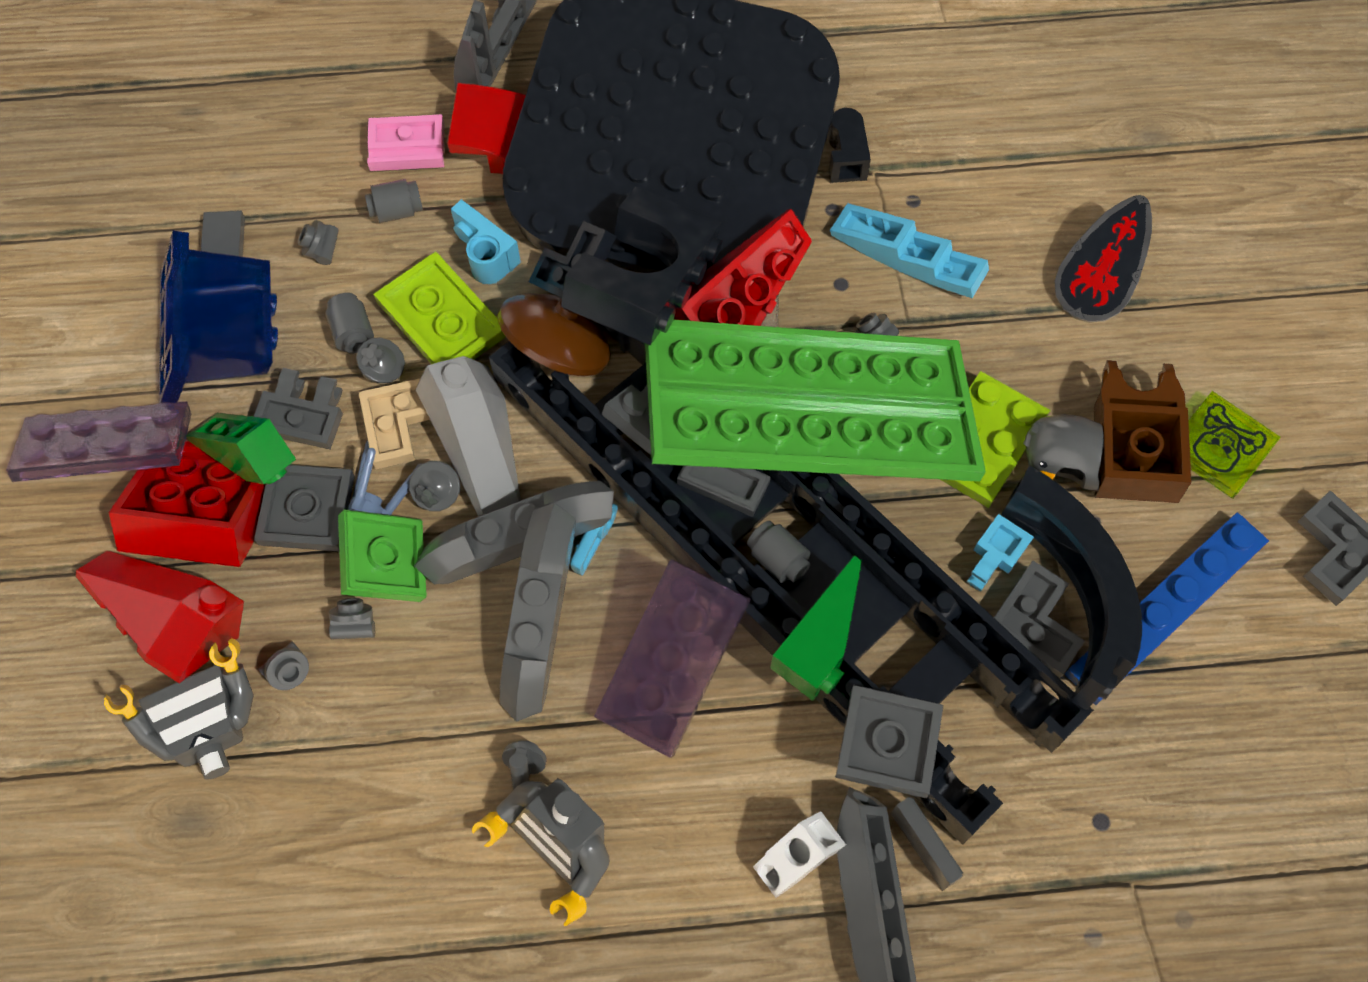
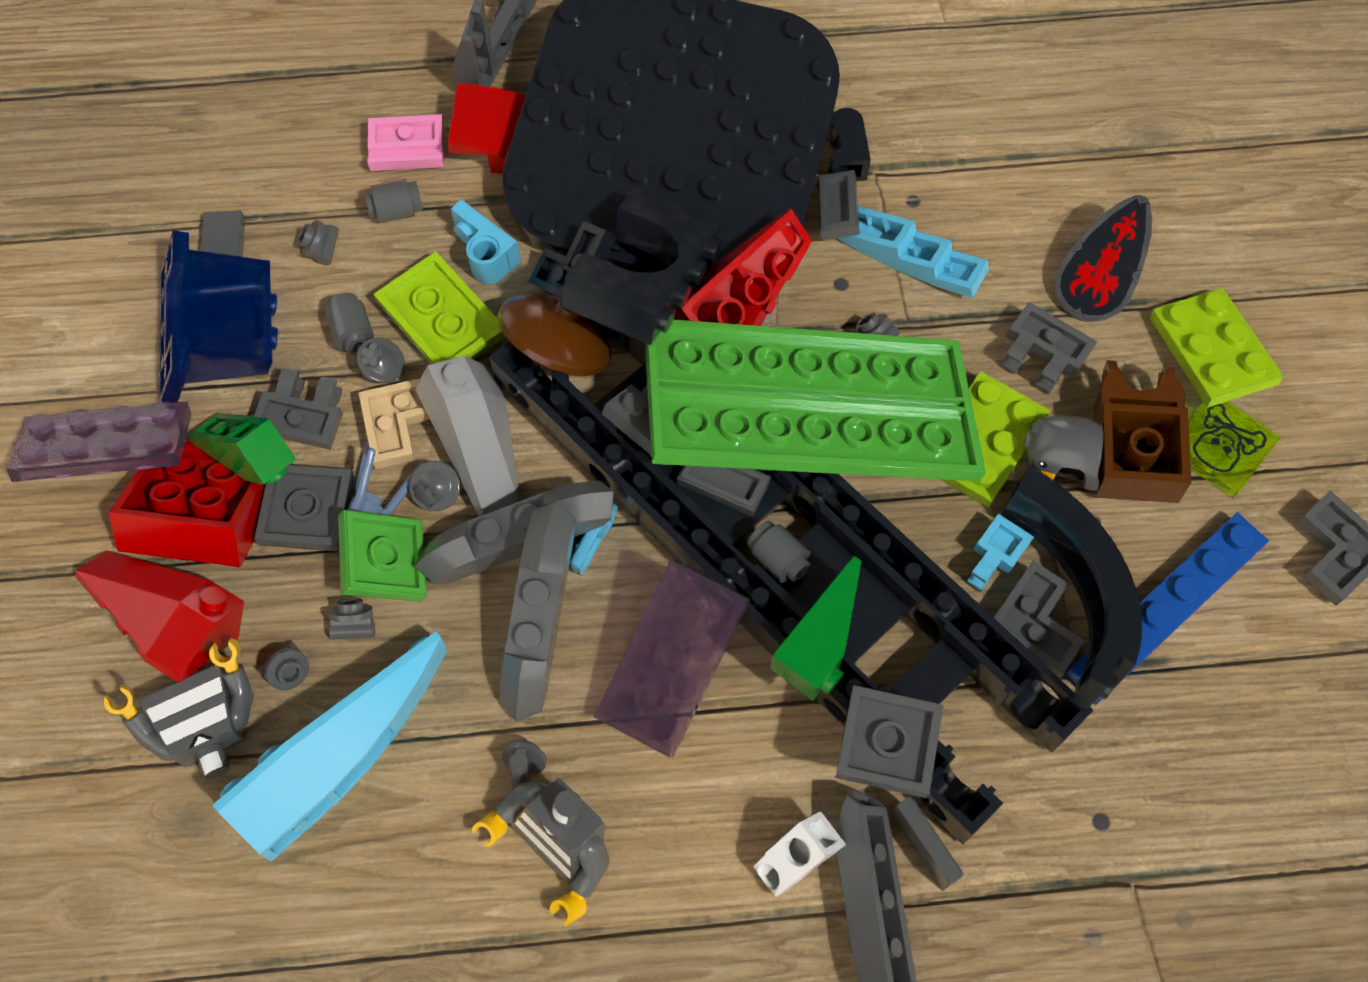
(328, 756): none -> medium azure wedge
(838, 205): none -> dark grey tile
(1051, 340): none -> dark grey plate
(1215, 347): none -> lime plate

